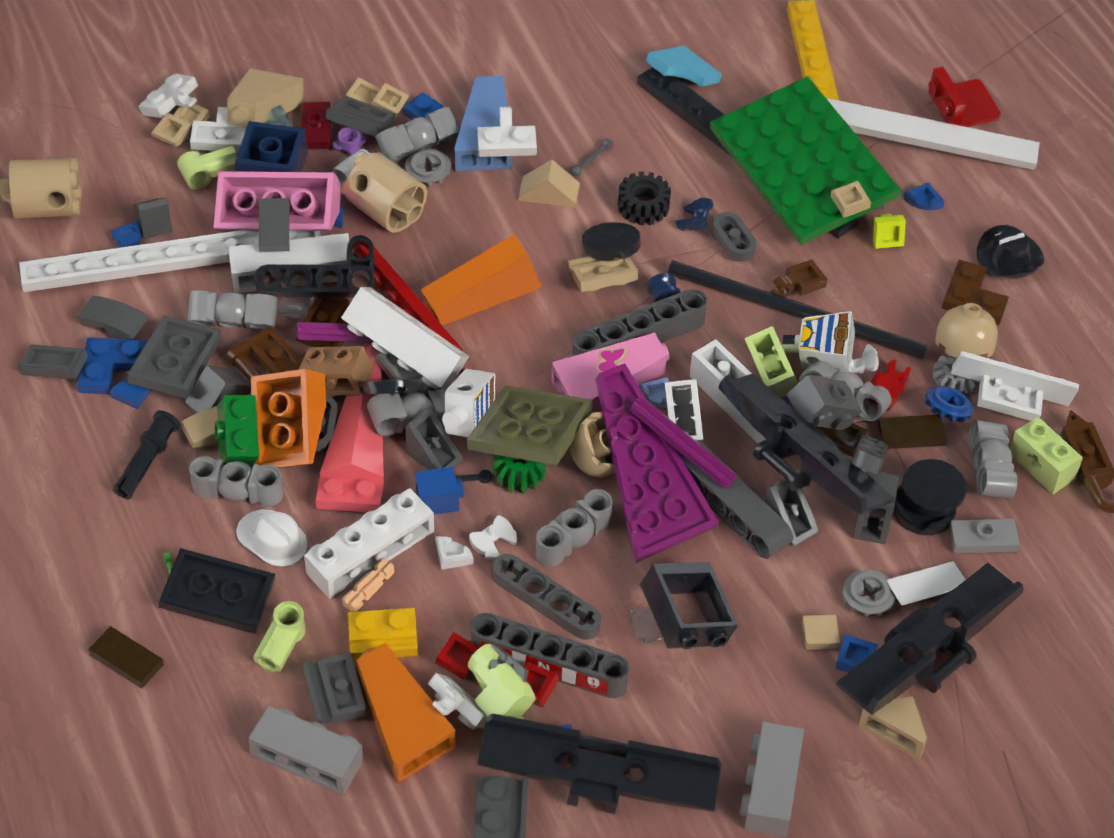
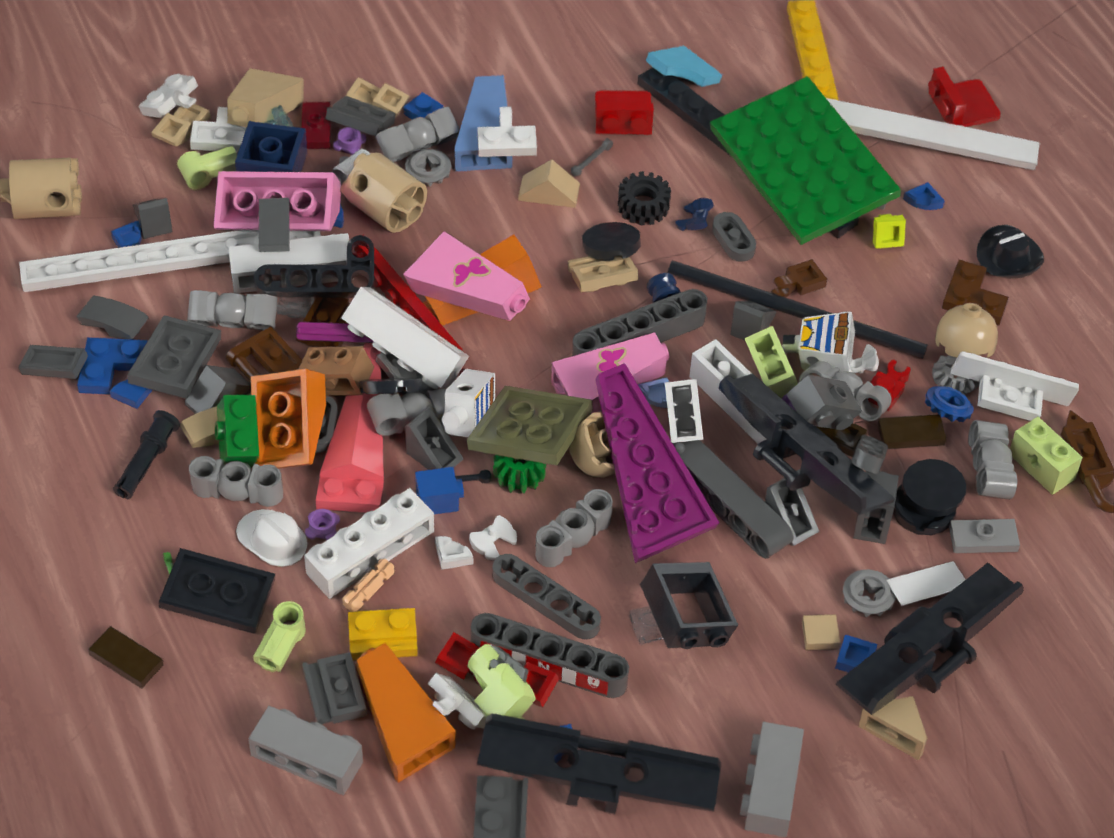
(322, 517): none -> medium lavender plate
(466, 279): none -> bright pink slope
(623, 112): none -> red bracket
(683, 442): magenta axle -> none
(750, 319): none -> dark grey slope
(850, 199): tan tile -> none

